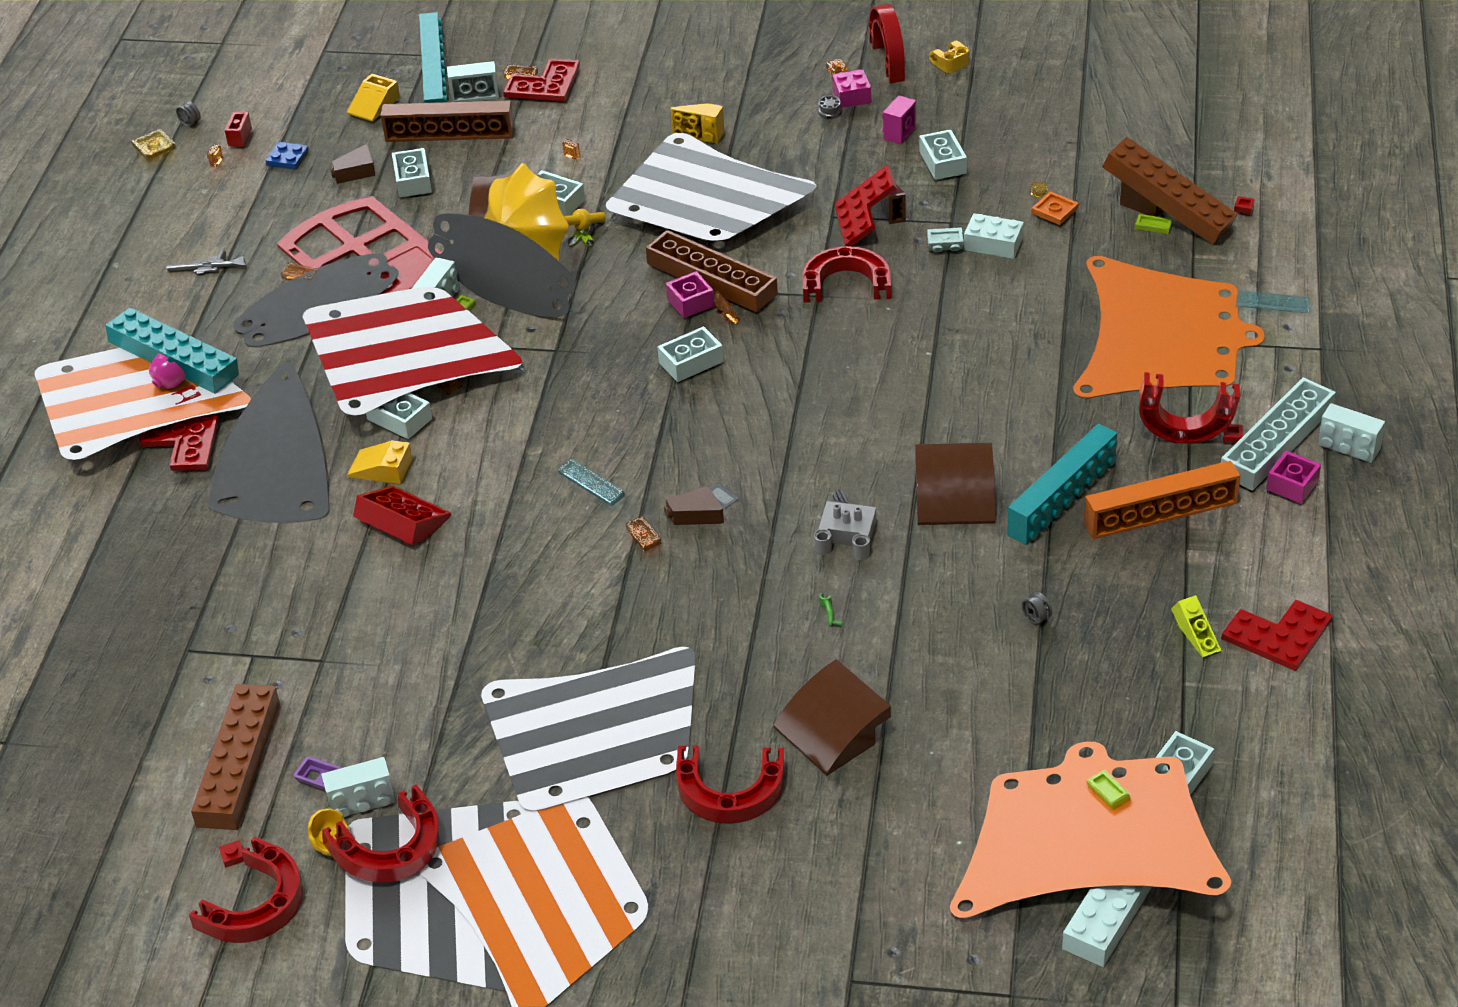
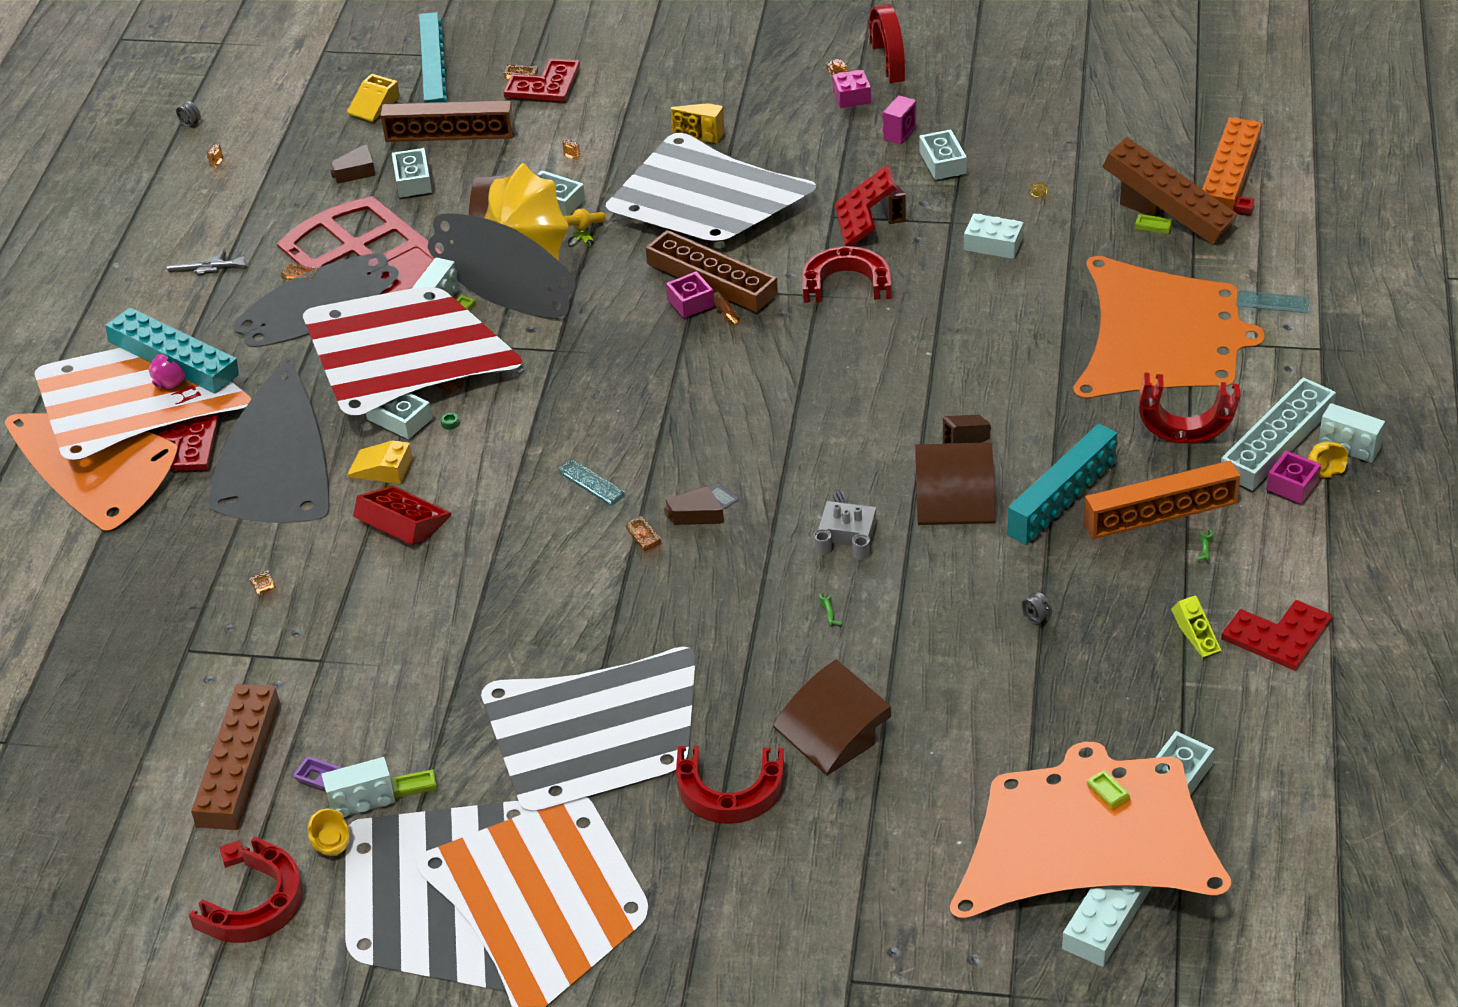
(107, 479): none -> orange piece
(153, 144): clear yellow plate -> none
(238, 129): red brick -> none
(262, 582): none -> clear orange plate
(287, 155): blue plate -> none
(393, 864): red piece -> none
(414, 783): none -> lime tile
(449, 421): none -> green tile
(473, 82): light aqua brick -> none
(690, 354): light aqua brick -> none
(829, 107): flat silver wheel -> none
(945, 239): light aqua bracket -> none
(952, 60): yellow piece -> none
(965, 429): none -> reddish brown slope
(1055, 208): orange plate -> none
(1206, 540): none -> bright green piece
(1233, 160): none -> orange brick
(1233, 433): red plate -> none
(1331, 456): none -> yellow piece

